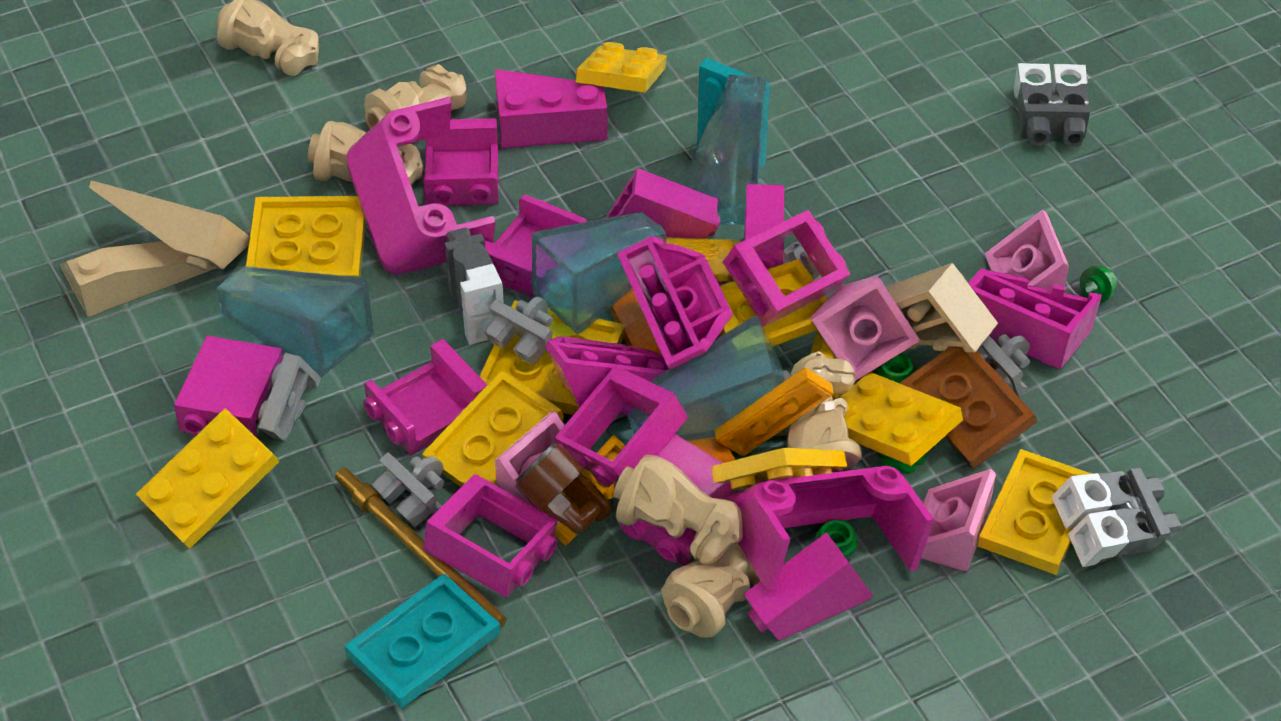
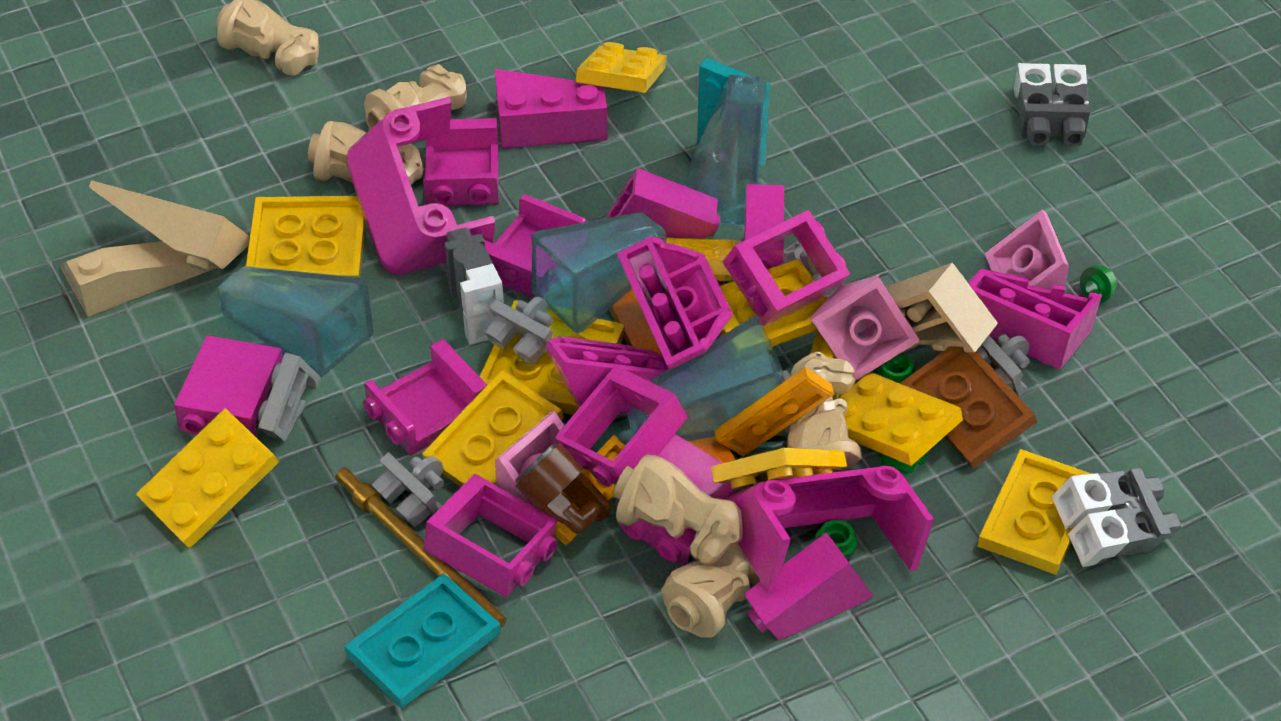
(959, 517): bright pink slope -> none

